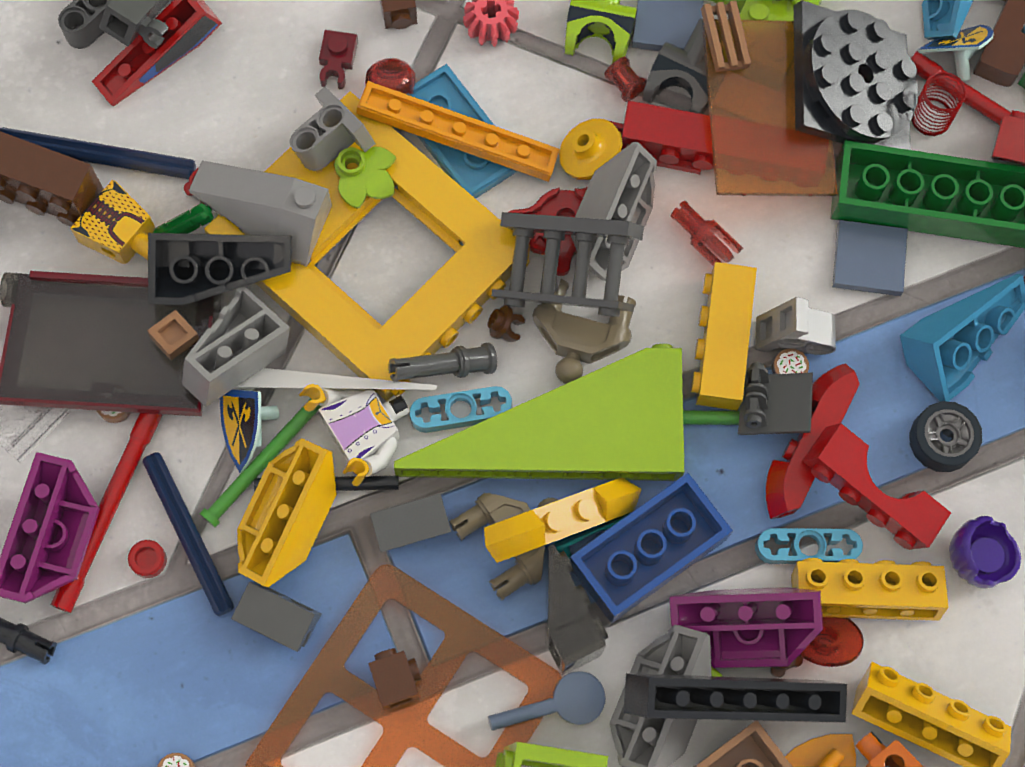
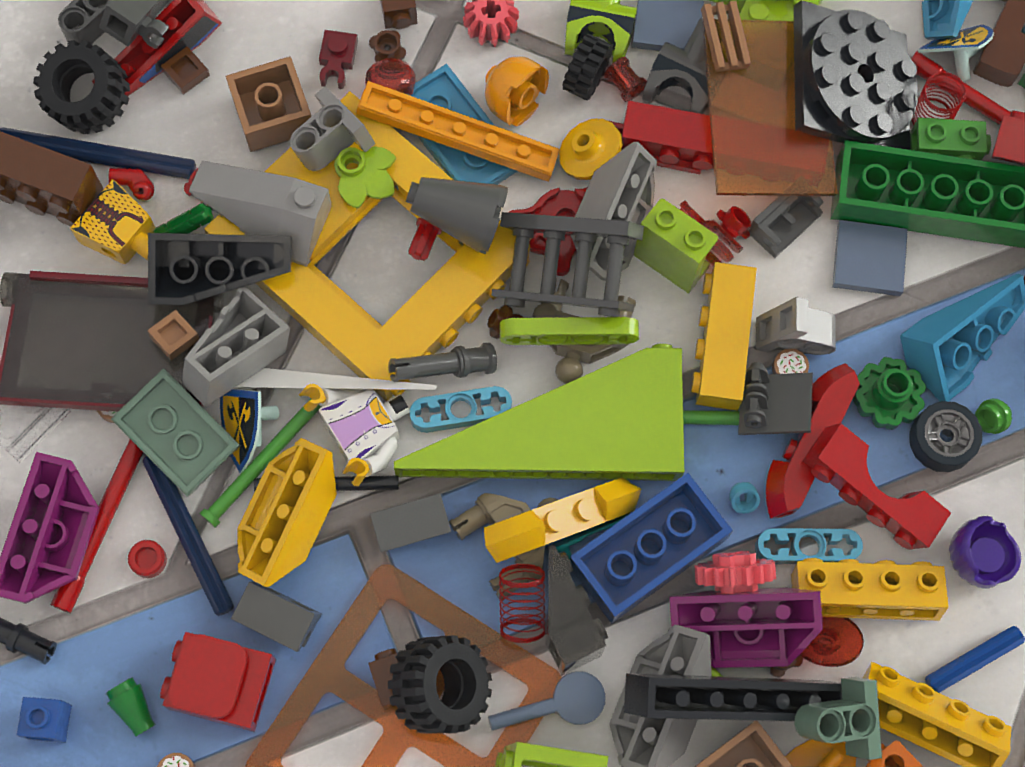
(44, 719): none -> blue brick
(64, 69): none -> black tyre
(131, 706): none -> green cone
(136, 181): none -> red arm
(175, 432): none -> sand green tile
(185, 70): none -> reddish brown plate
(218, 681): none -> red brick
(268, 102): none -> medium nougat brick
(384, 39): none -> reddish brown plate
(416, 690): none -> black tyre
(423, 239): none -> red axle
(460, 208): none -> dark grey cone
(514, 87): none -> light orange cylinder
(522, 620): none -> red piece
(569, 331): none -> lime beam
(587, 67): none -> black tyre
(675, 245): none -> lime panel
(735, 222): none -> red plate
(735, 572): none -> coral gear
(751, 494): none -> medium azure hinge
(785, 221): none -> dark grey hinge
(846, 720): none -> sand green tile
(889, 393): none -> green plant
(951, 137): none -> bright green brick
(975, 659): none -> blue axle
(994, 416): none -> bright green plate

